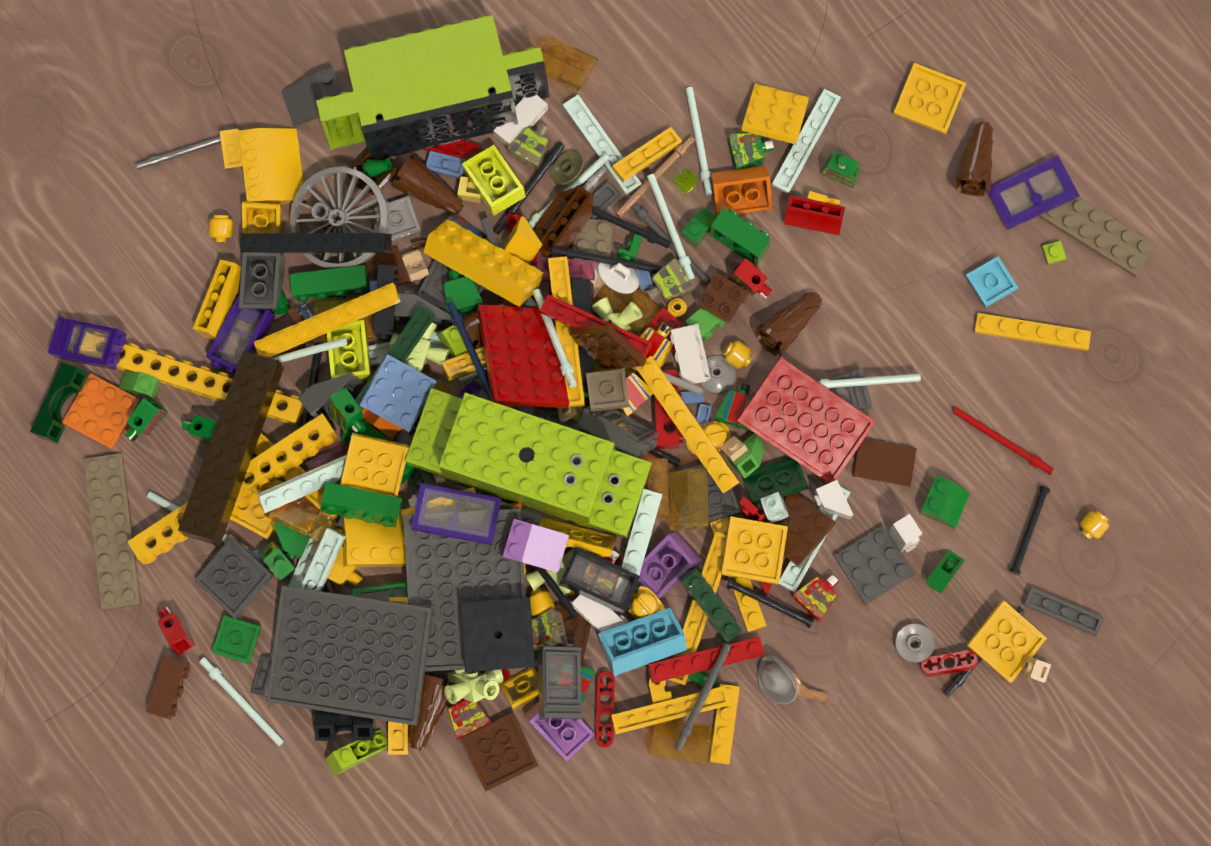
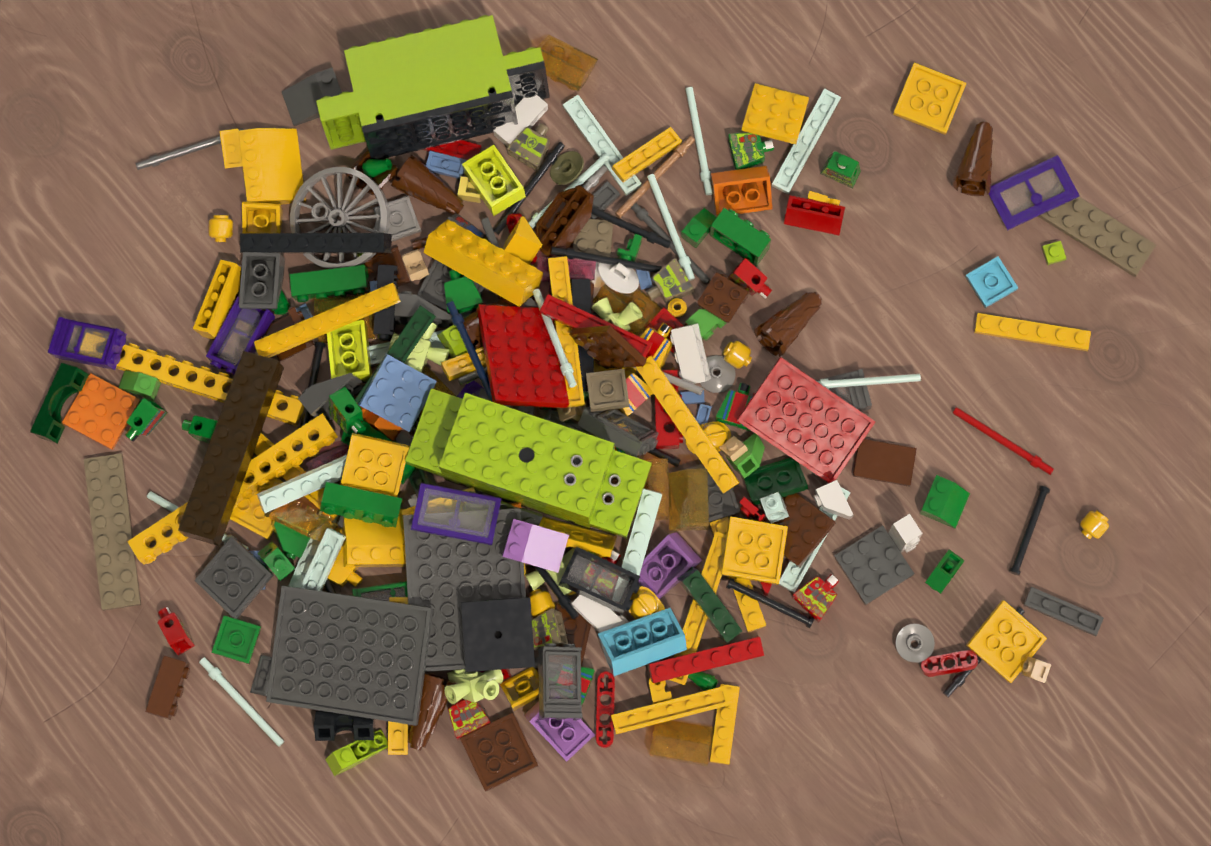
(311, 350): light aqua bar -> none
(685, 731): dark grey bar -> none
(686, 181): clear neon green slope -> none
(782, 684): light grey hat -> none

